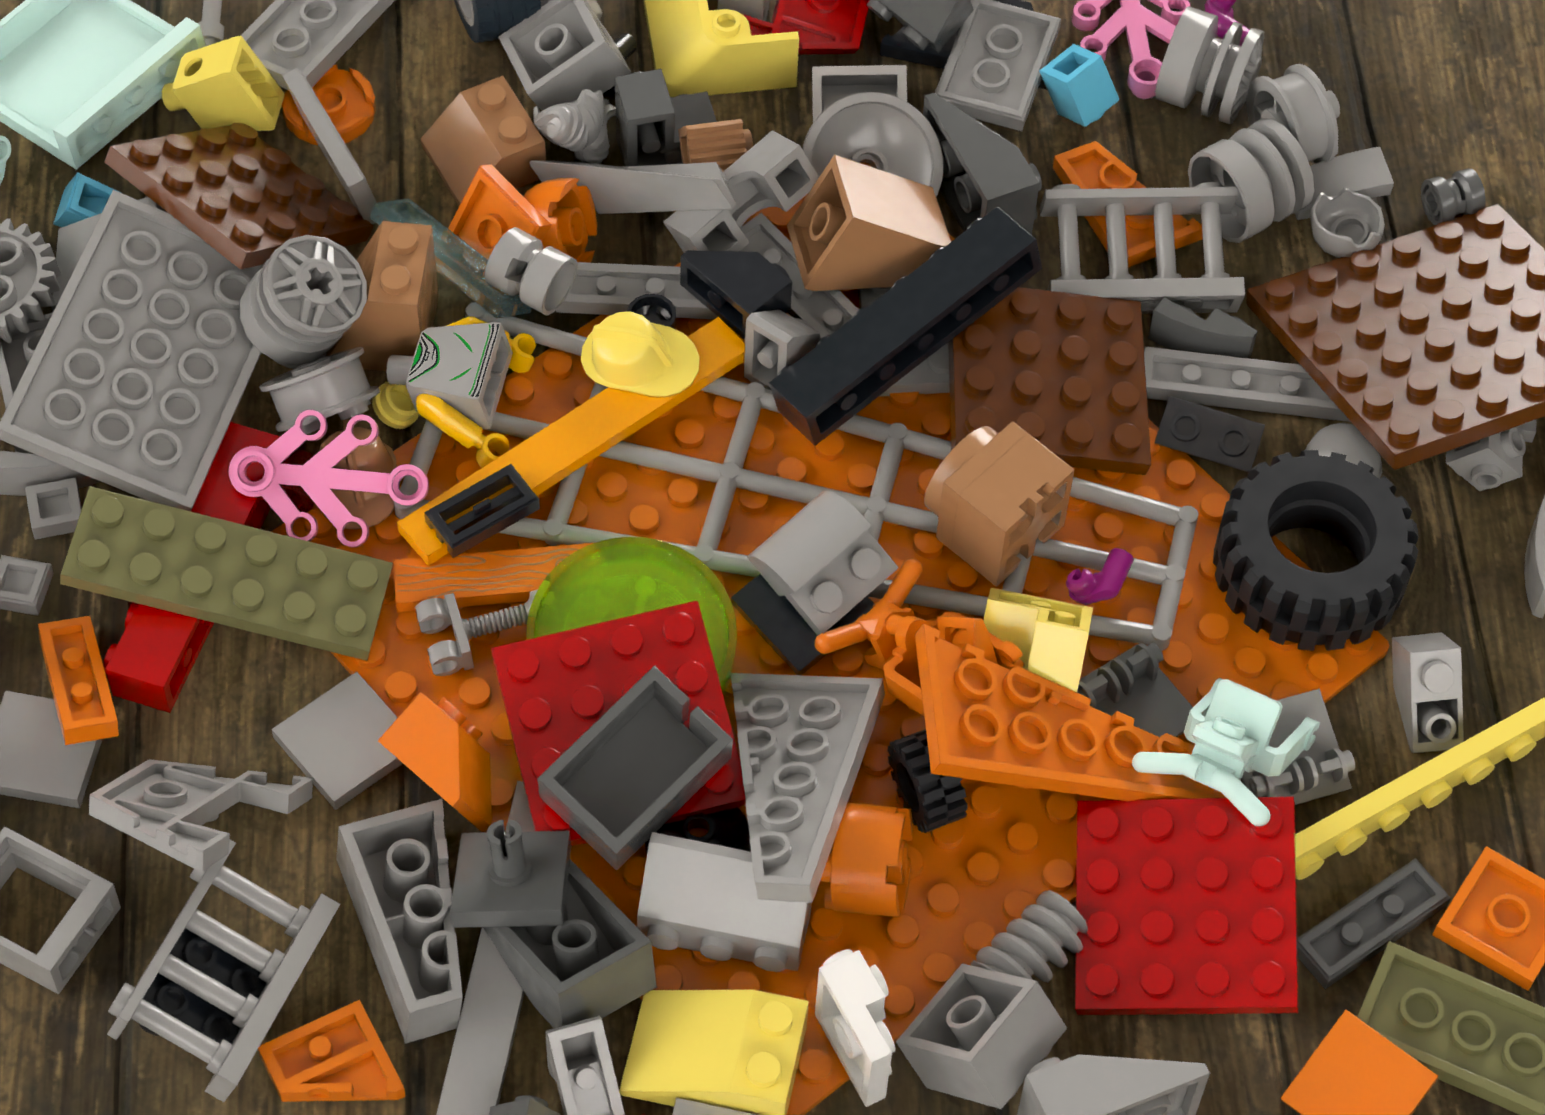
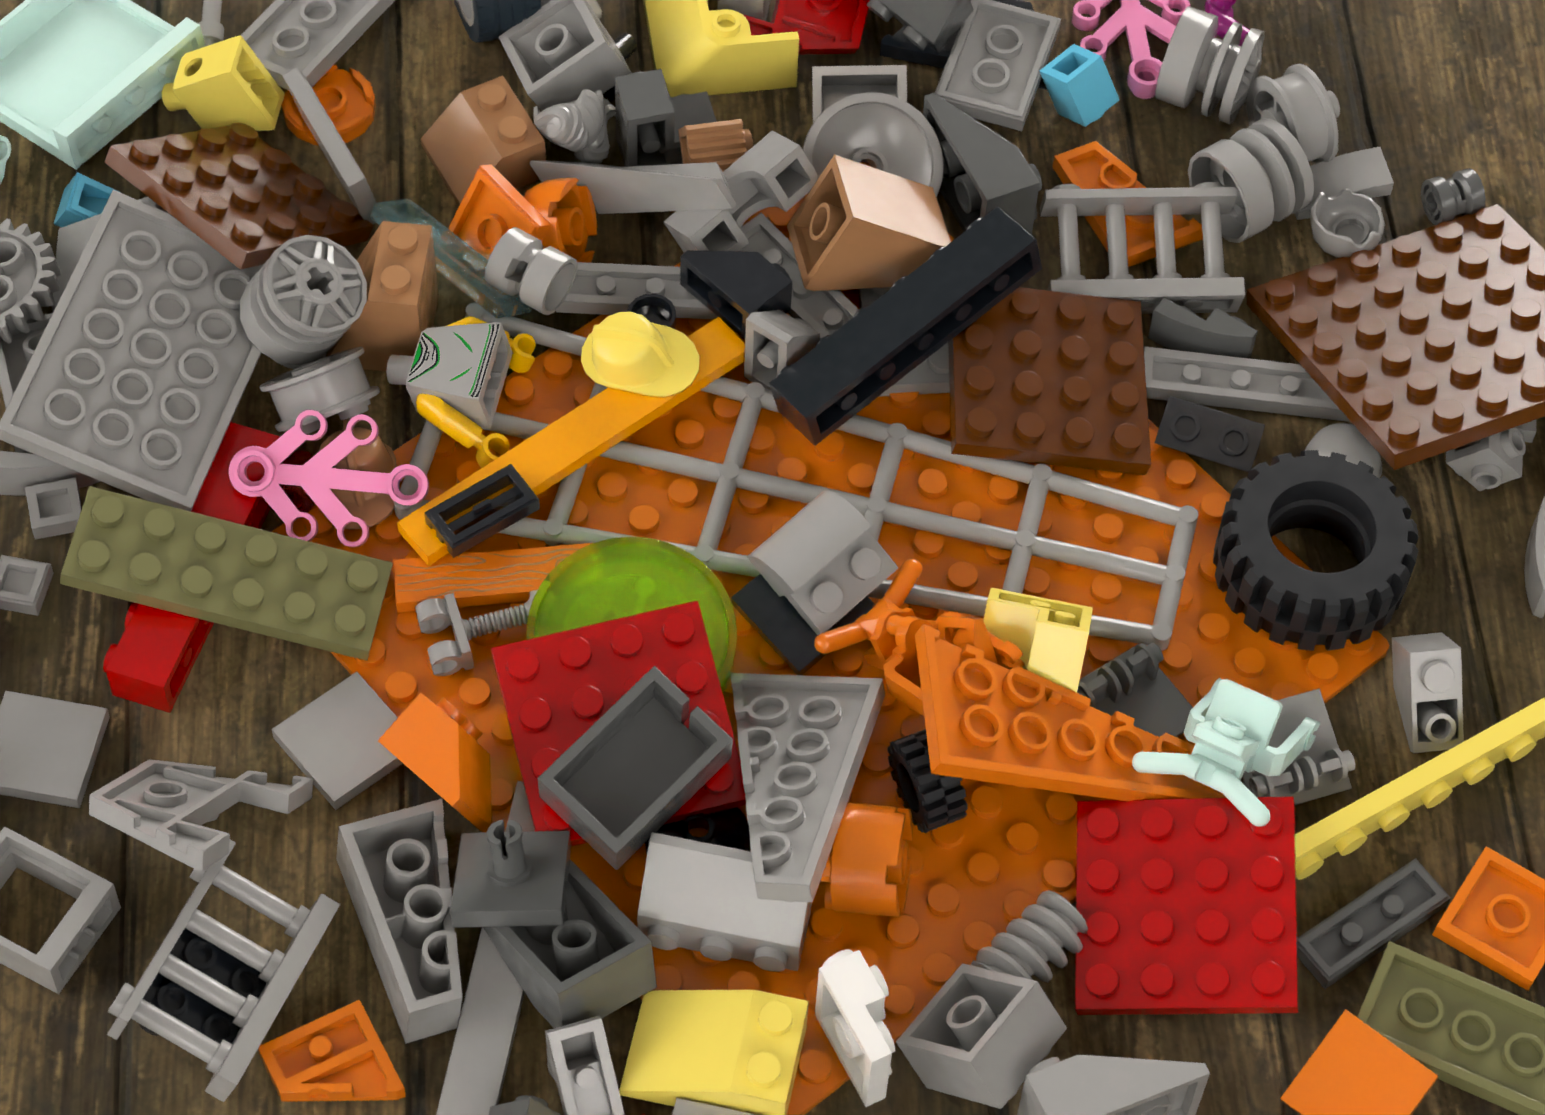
(78, 680): orange plate -> none
(394, 406): light yellow plate -> none
(998, 498): medium nougat piece -> none
(1100, 586): magenta arm -> none

